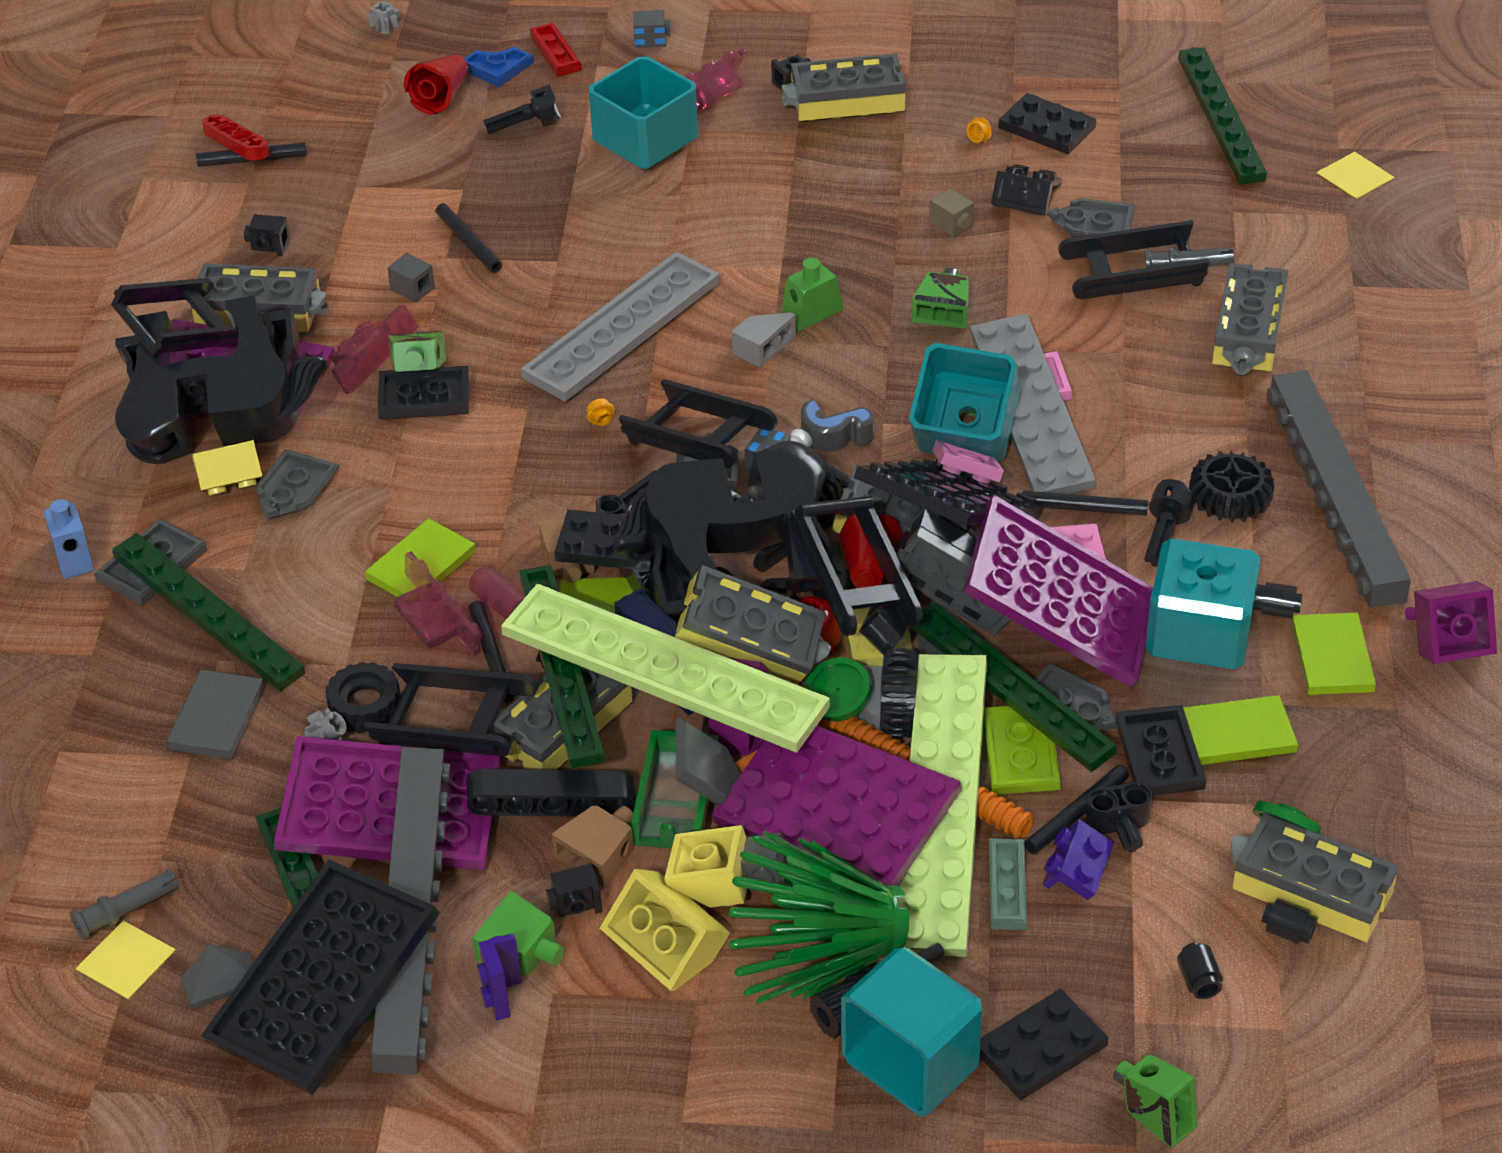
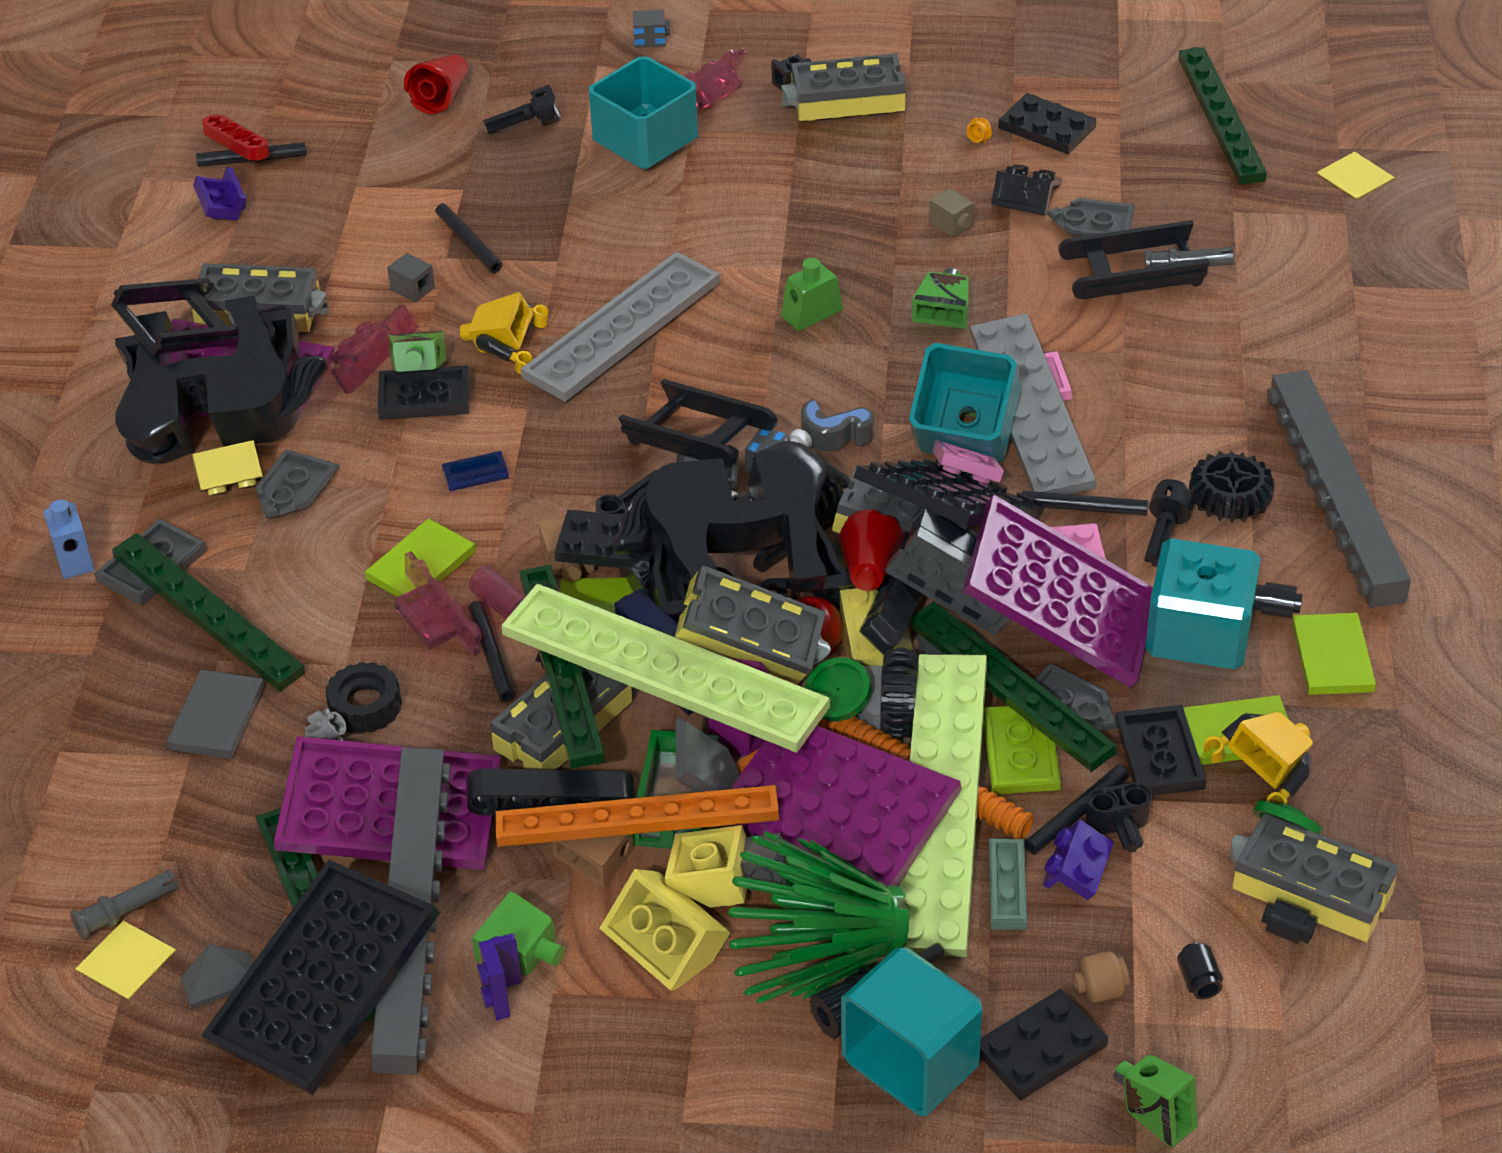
(221, 197): none -> dark purple bracket
(268, 233): black brick -> none
(384, 17): light grey gear -> none
(475, 471): none -> clear blue tile
(478, 738): black piece -> none
(498, 66): blue tile -> none
(501, 327): none -> yellow torso
(555, 49): red tile -> none
(574, 891): black brick -> none
(600, 412): light orange plate -> none
(636, 815): none -> orange plate
(763, 337): light grey slope -> none
(845, 601): black piece -> none
(1101, 977): none -> medium nougat head
(1250, 318): dark grey piece -> none
(1271, 748): none -> yellow torso
(1454, 622): magenta piece -> none

